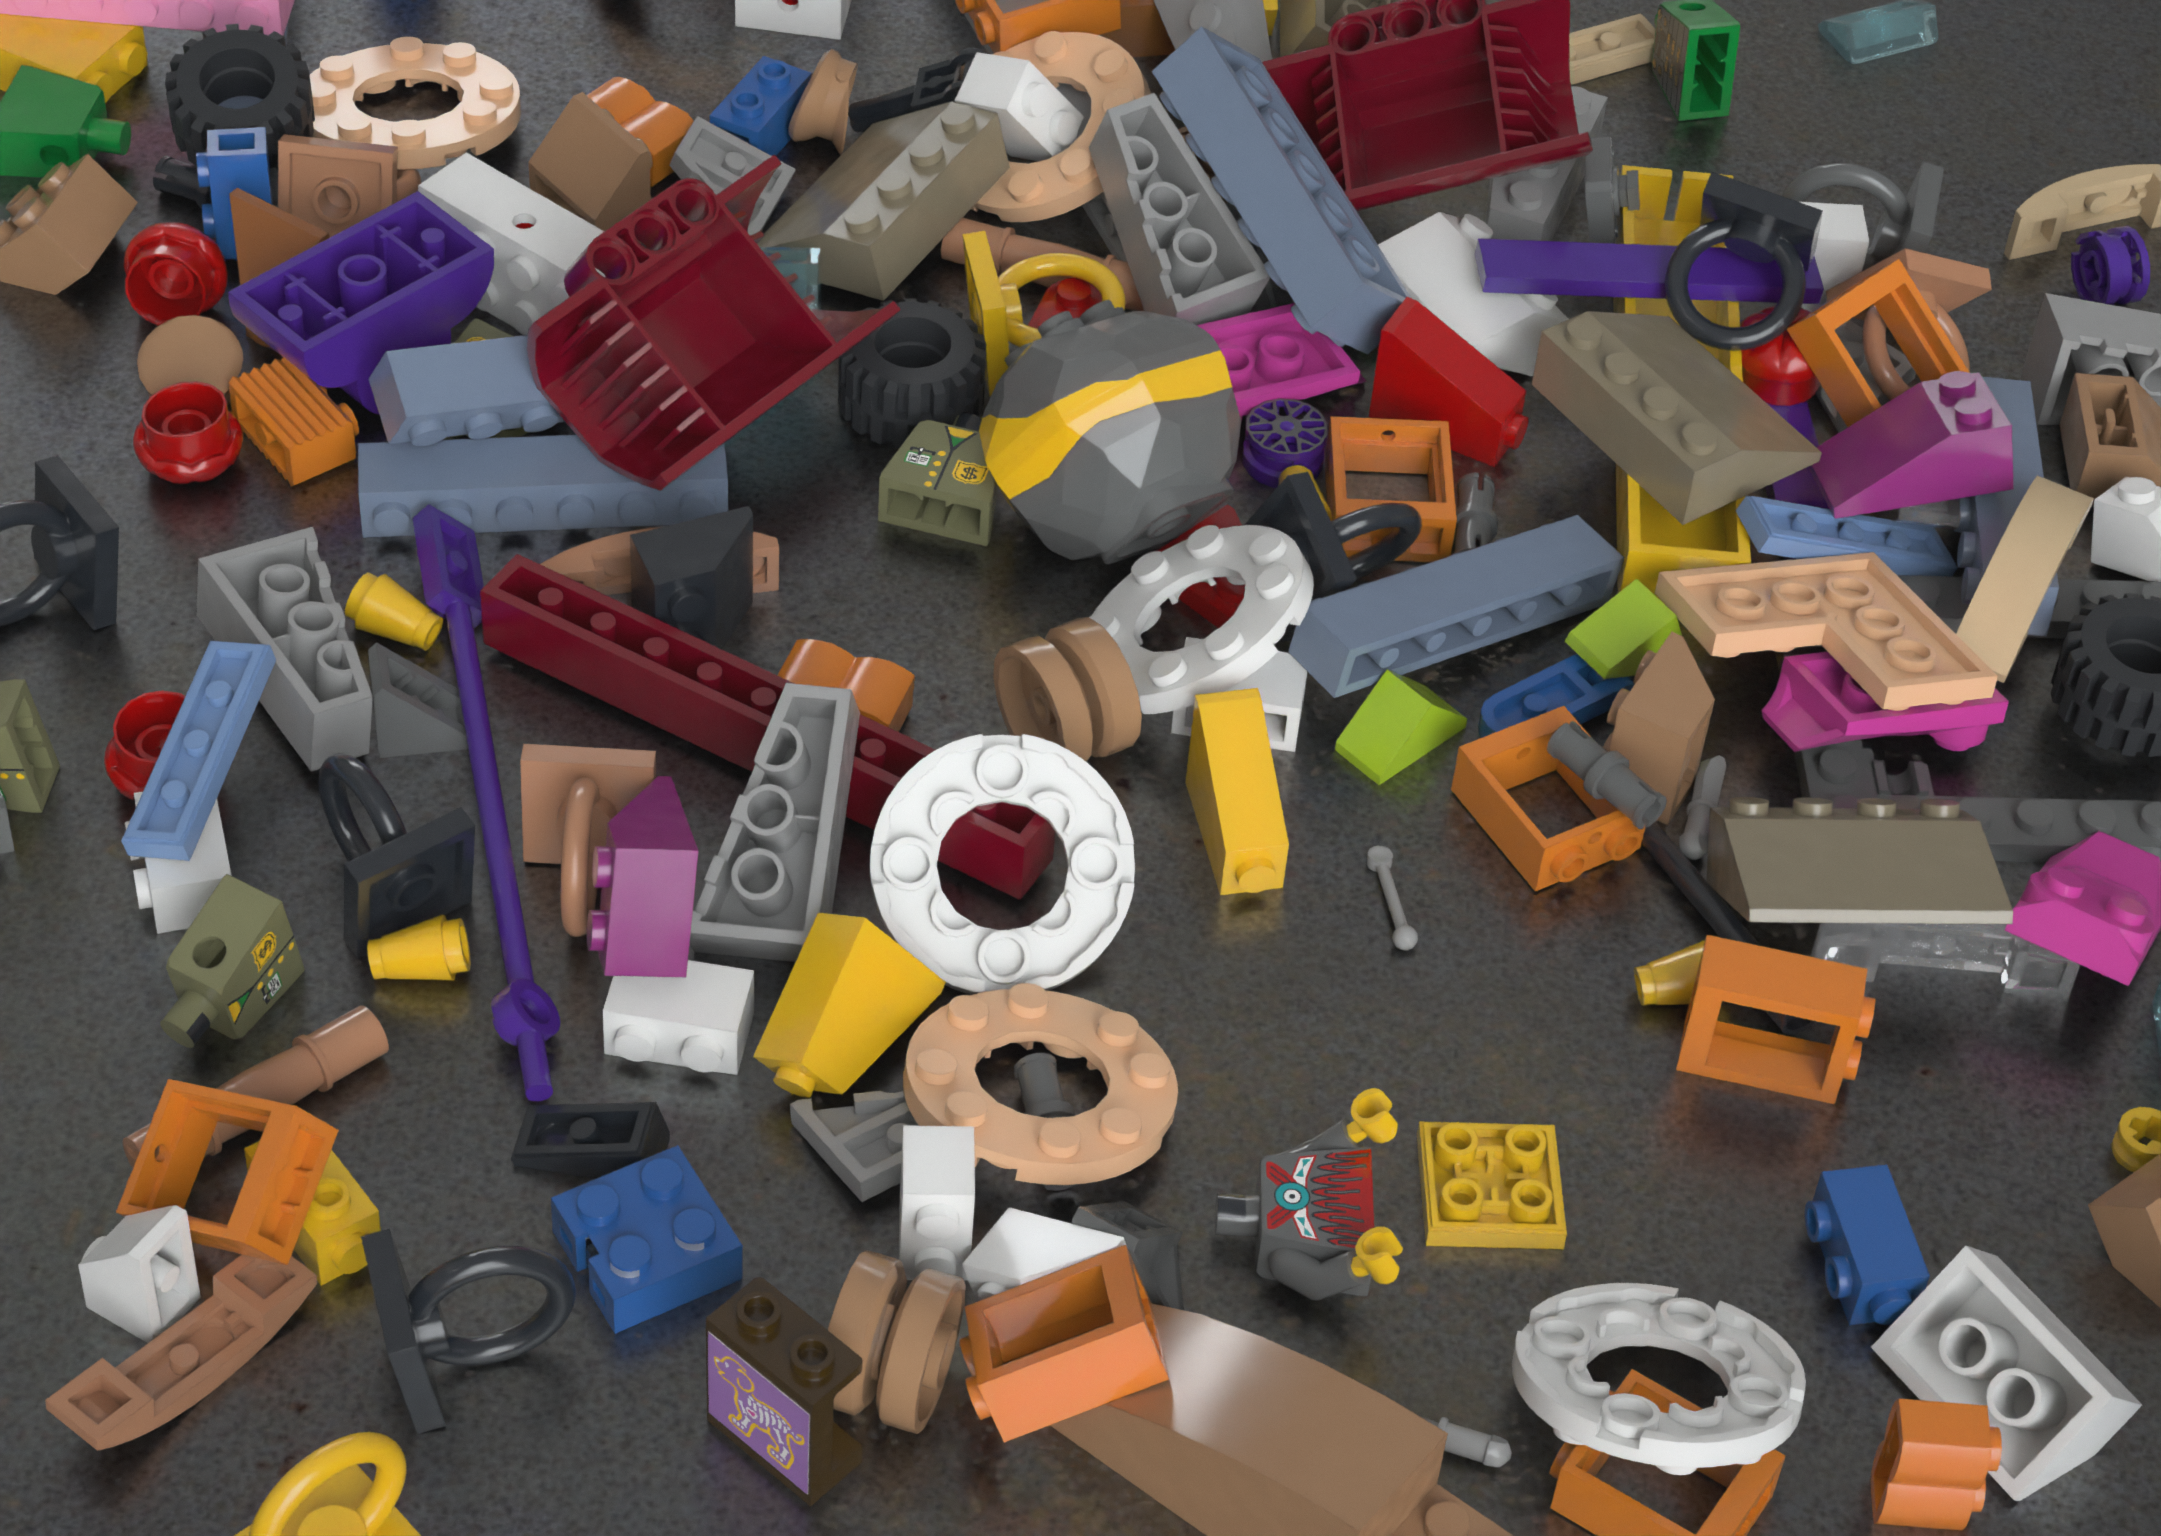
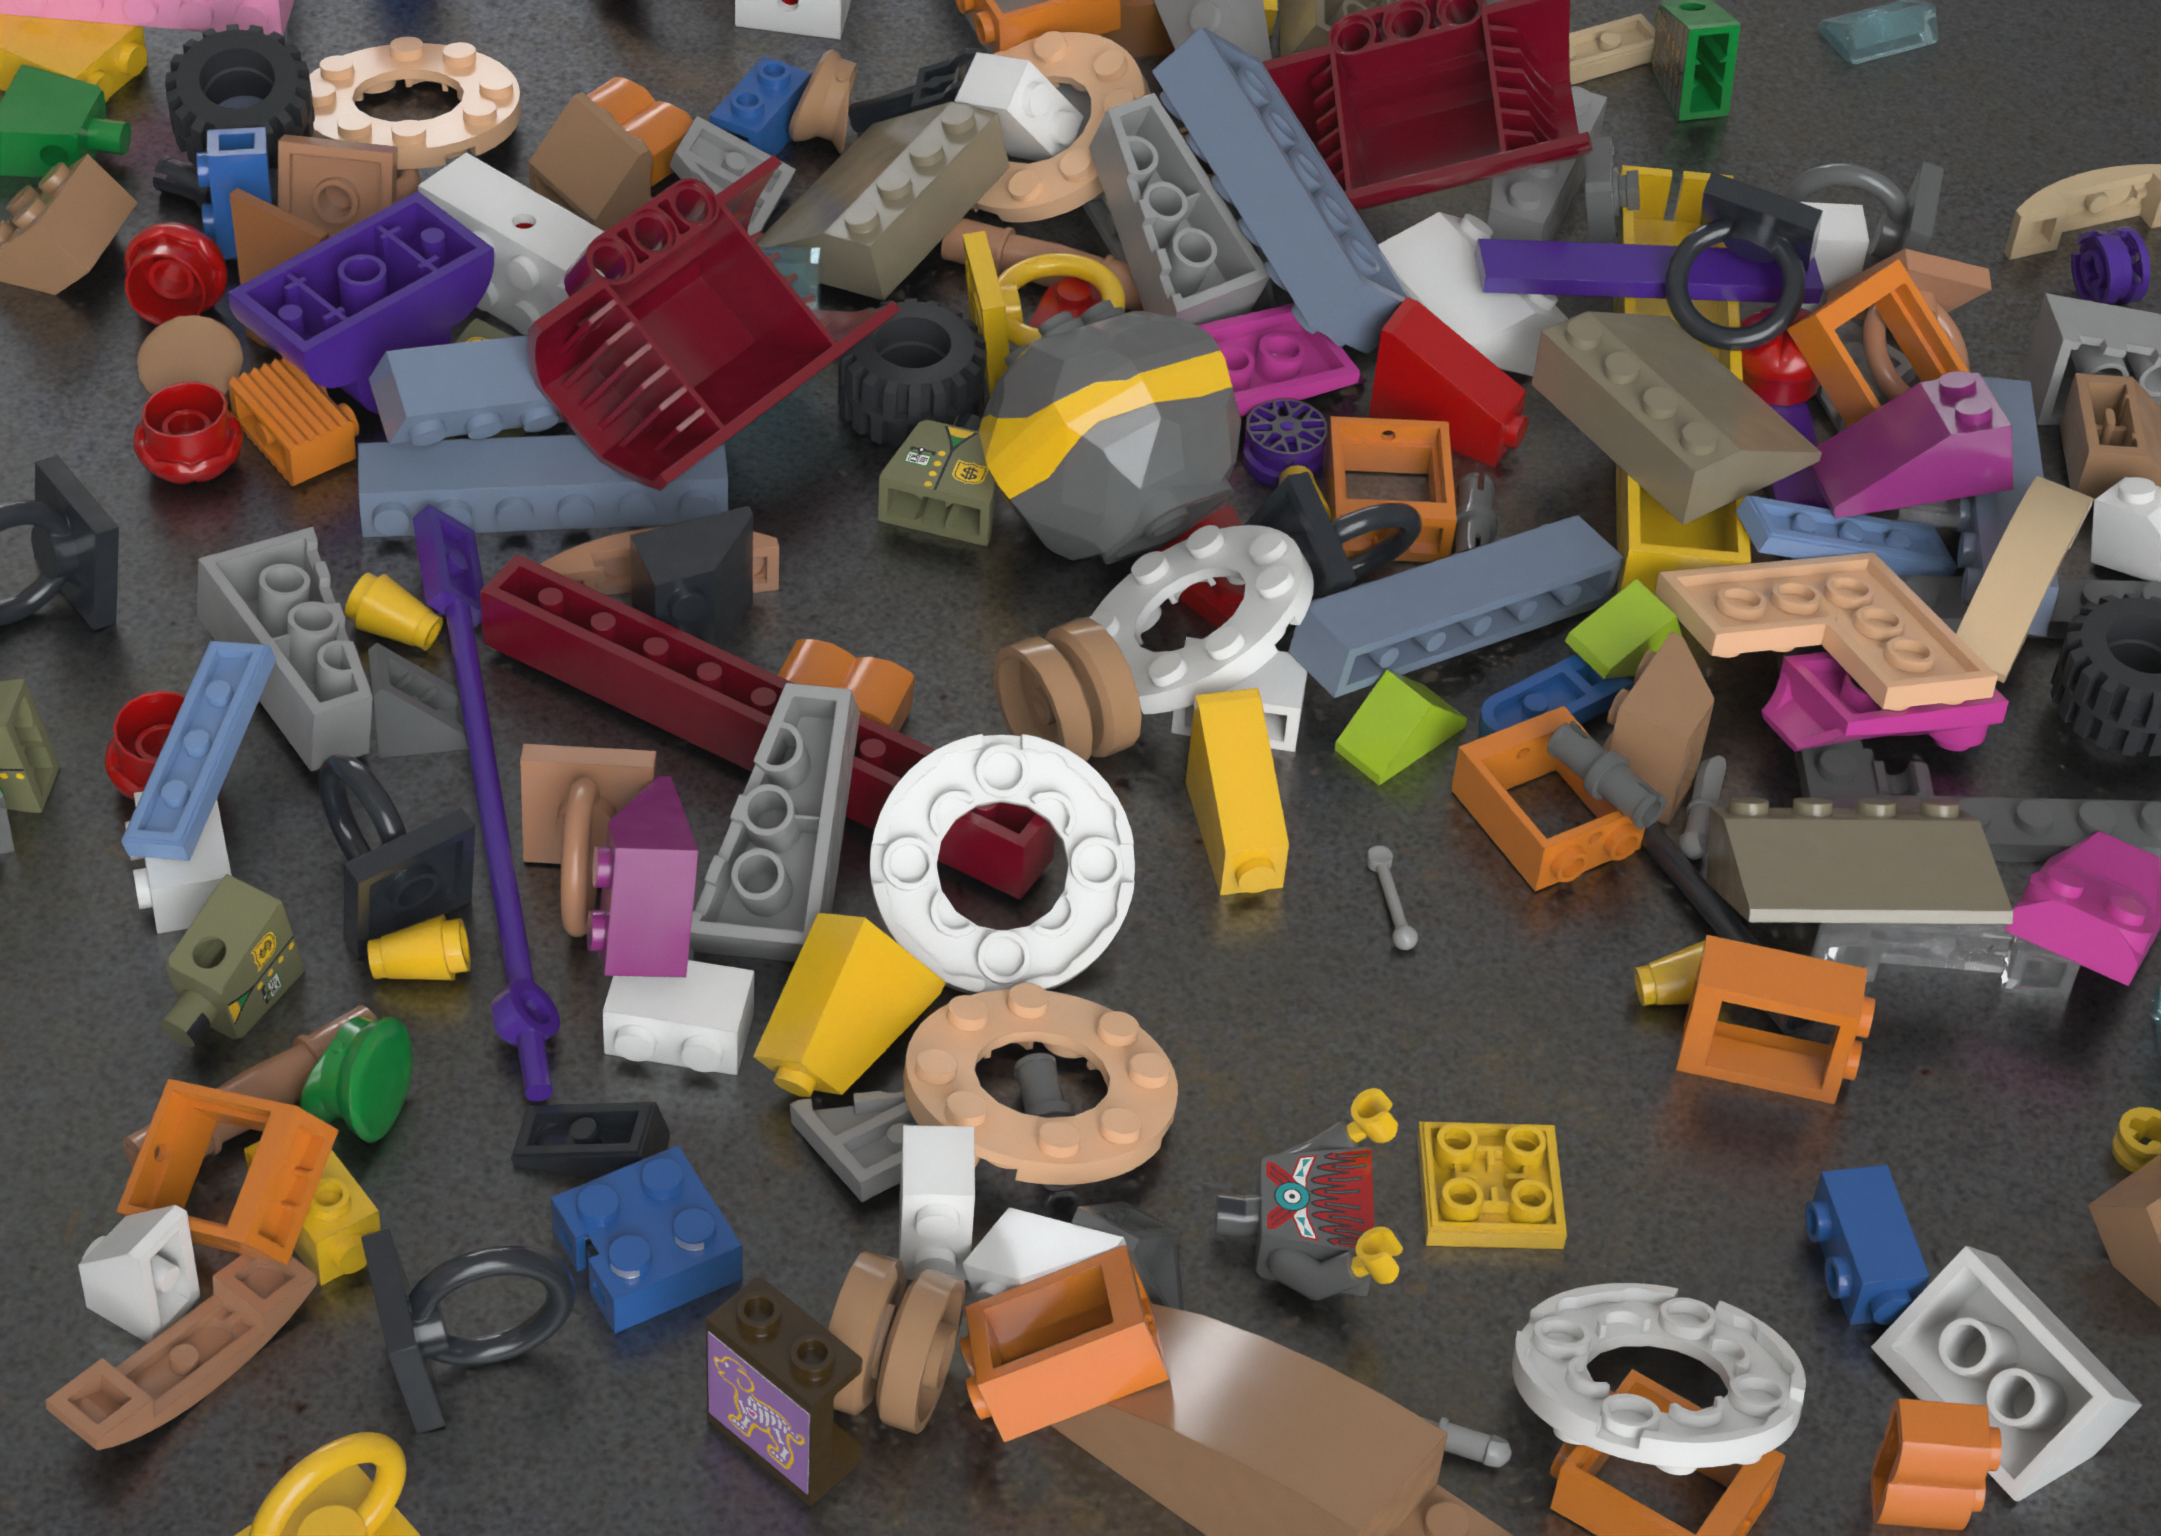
(362, 1076): none -> green piece

